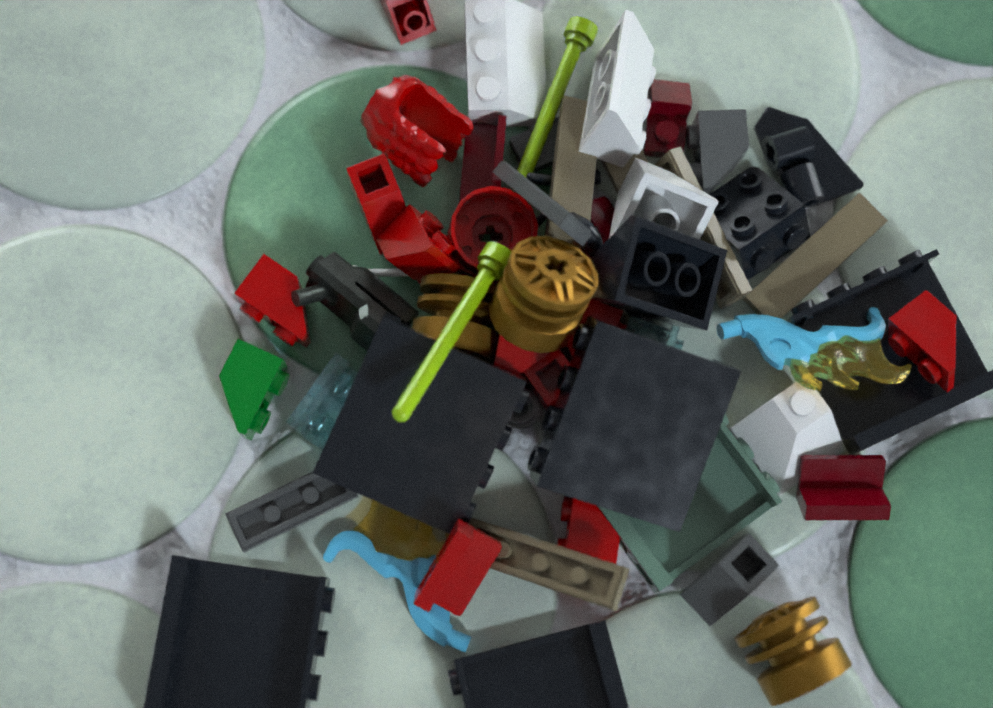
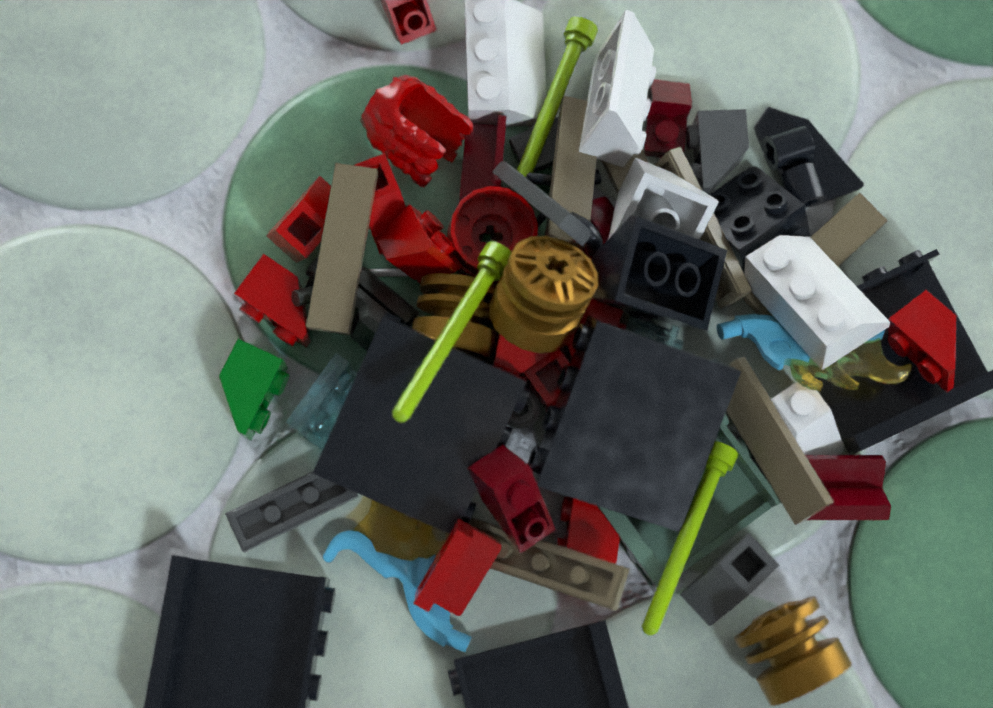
(303, 223): none -> red slope
(342, 249): none -> dark tan tile
(512, 497): none -> dark red slope
(719, 462): none -> lime piece
(775, 447): none -> dark tan tile
(812, 298): none -> white slope

